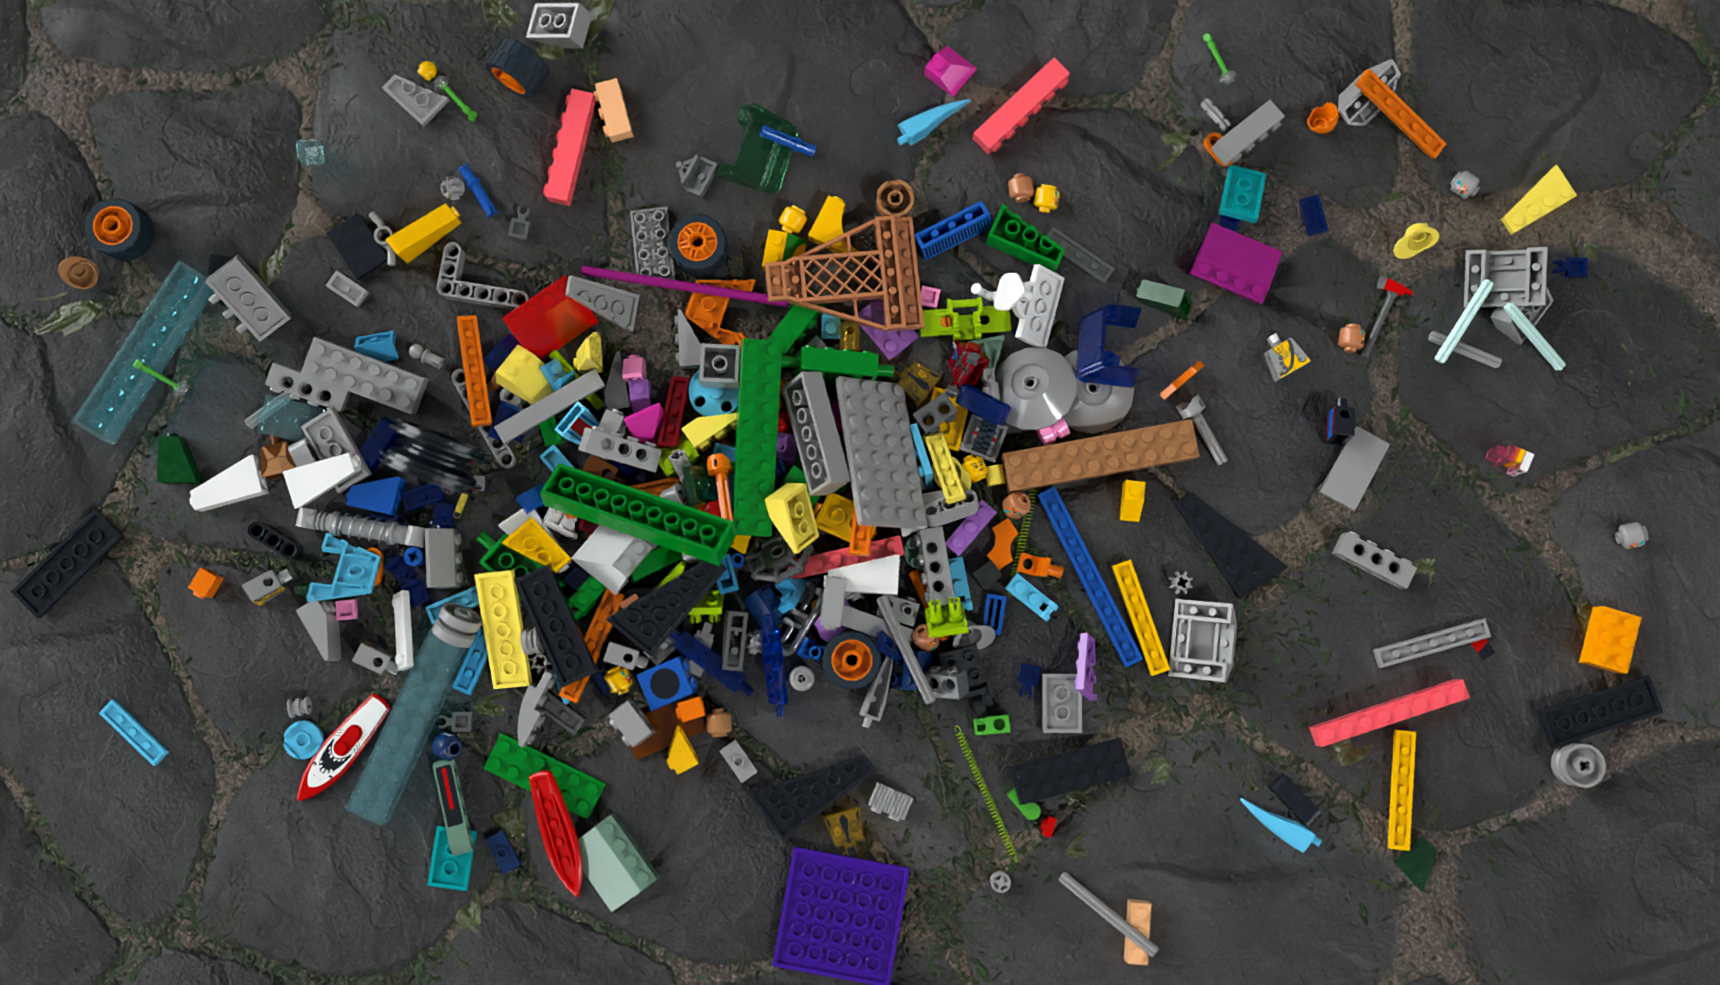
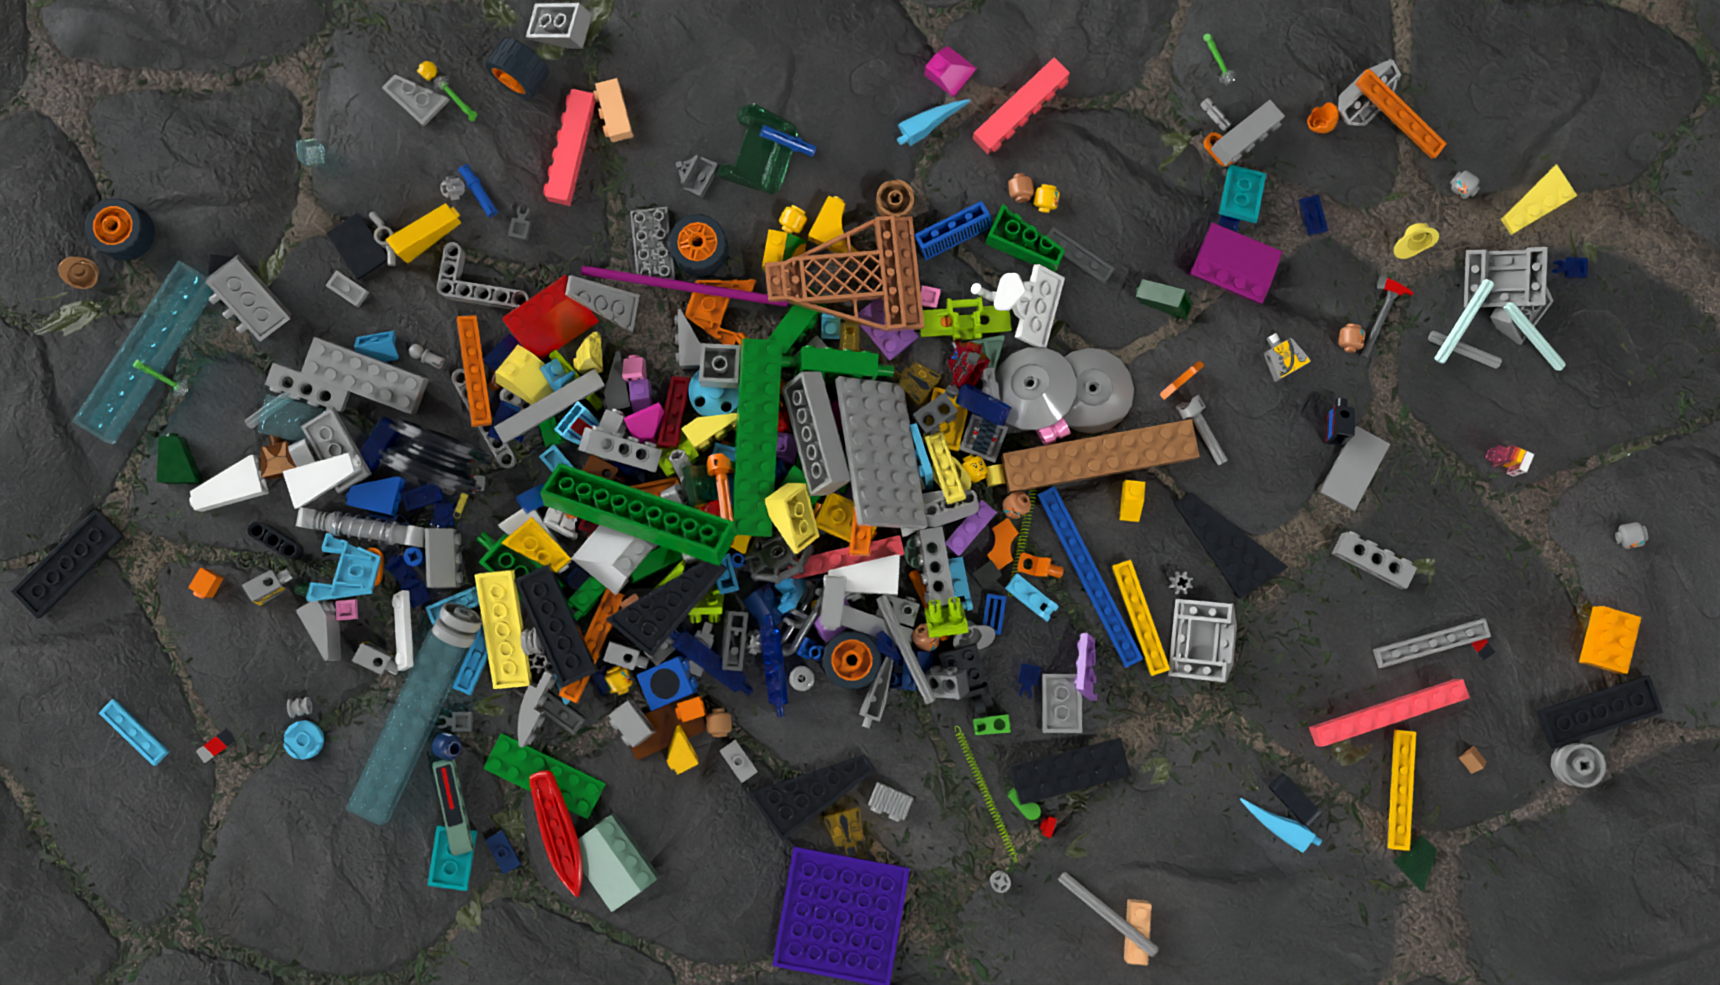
(215, 745): none -> sticker
(343, 746): piece -> none
(1095, 363): clear blue windscreen -> none
(1473, 760): none -> medium nougat slope

